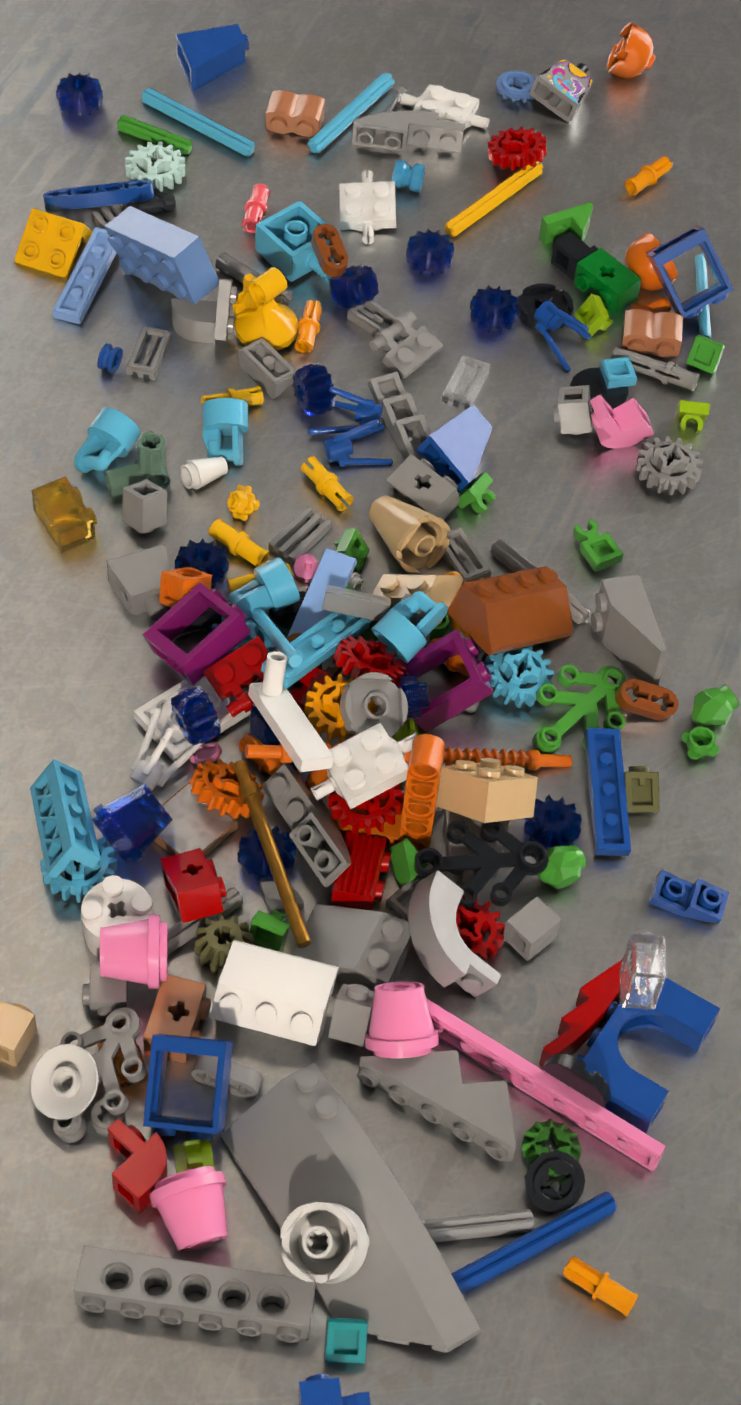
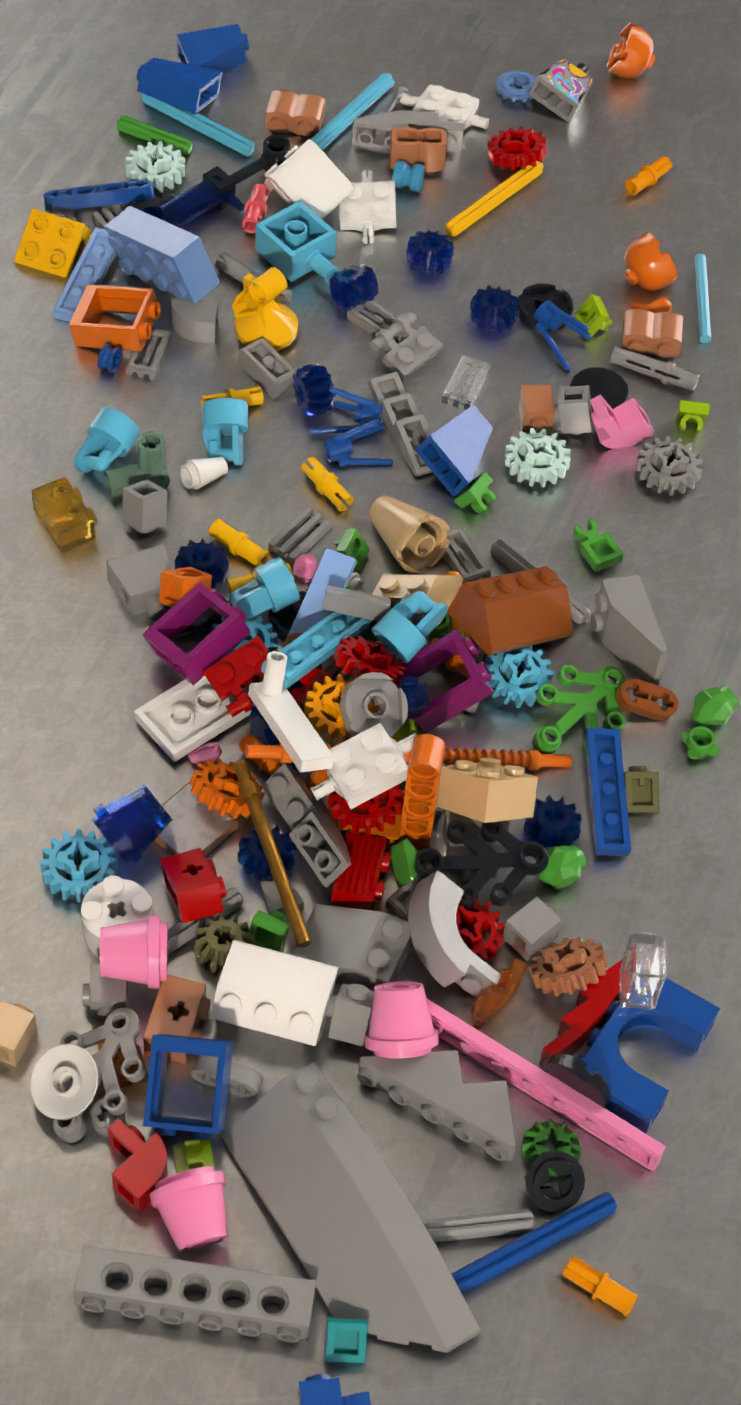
(63, 818): medium azure fence -> none
(79, 94): clear blue gear -> none
(114, 299): none -> orange window
(149, 770): white plant -> none
(179, 84): none -> blue slope
(195, 715): clear blue gear -> none
(218, 187): none -> piece
(224, 323): light grey plate -> none
(242, 502): yellow plant -> none
(276, 637): medium azure bar -> none
(302, 1242): white brick -> none
(308, 327): light orange axle -> none
(309, 178): none -> white piece
(324, 252): dark orange beam -> none
(419, 146): none -> nougat brick
(422, 487): light grey brick -> none
(497, 996): none -> clear orange slope
(536, 408): none -> nougat brick
(540, 457): none -> light aqua gear
(568, 966): none -> nougat gear
(569, 251): black brick -> none
(571, 220): bright green slope -> none
(609, 279): green brick -> none
(618, 372): medium azure tile -> none
(675, 248): blue window -> none
(696, 900): blue slope -> none
(705, 354): bright green tile -> none

